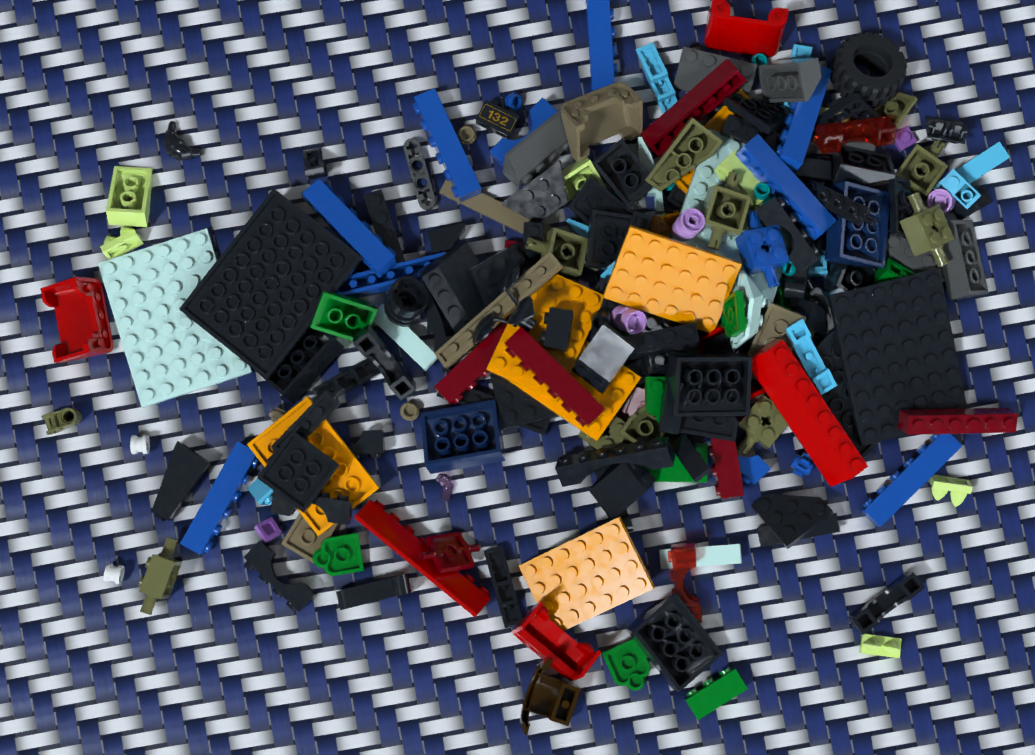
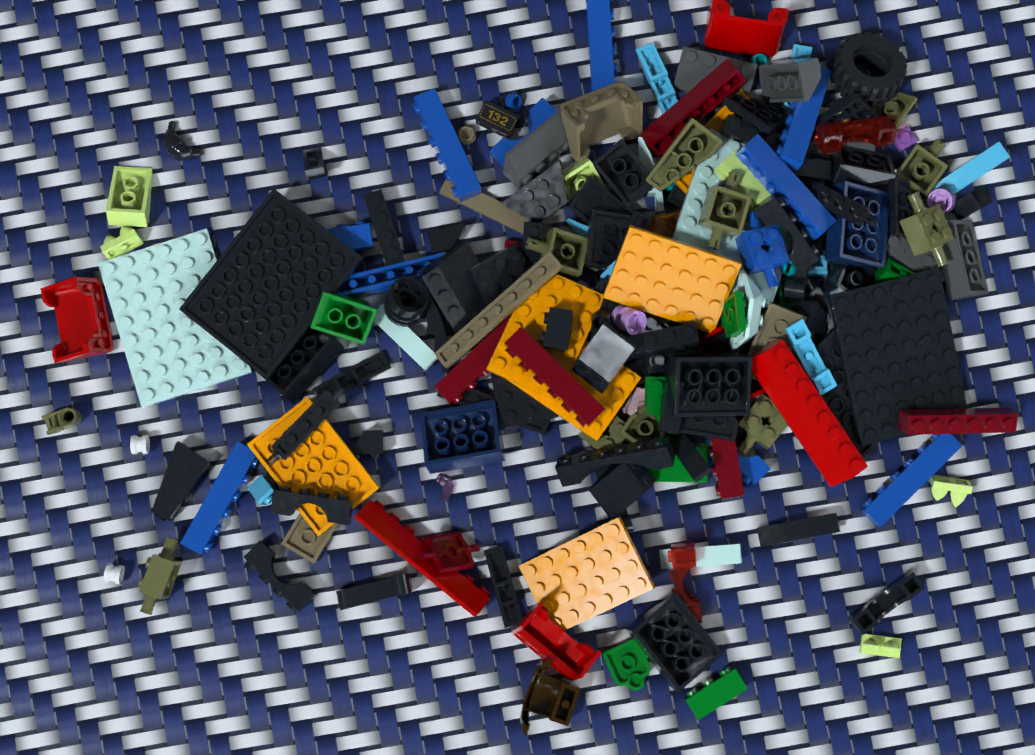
(268, 530): medium lavender plate -> none
(276, 413): dark tan plate -> none
(298, 471): black plate -> none
(339, 555): green plate -> none
(349, 227): blue brick -> none
(394, 373): black arch -> none
(409, 411): dark tan plate -> none
(419, 174): dark grey beam -> none
(521, 316): black plant -> none
(688, 224): lavender wheel -> none
(764, 191): teal hinge -> none
(791, 515): black plate -> none
(801, 464): blue gear -> none
(945, 130): black hinge -> none
(960, 188): medium azure slope -> none

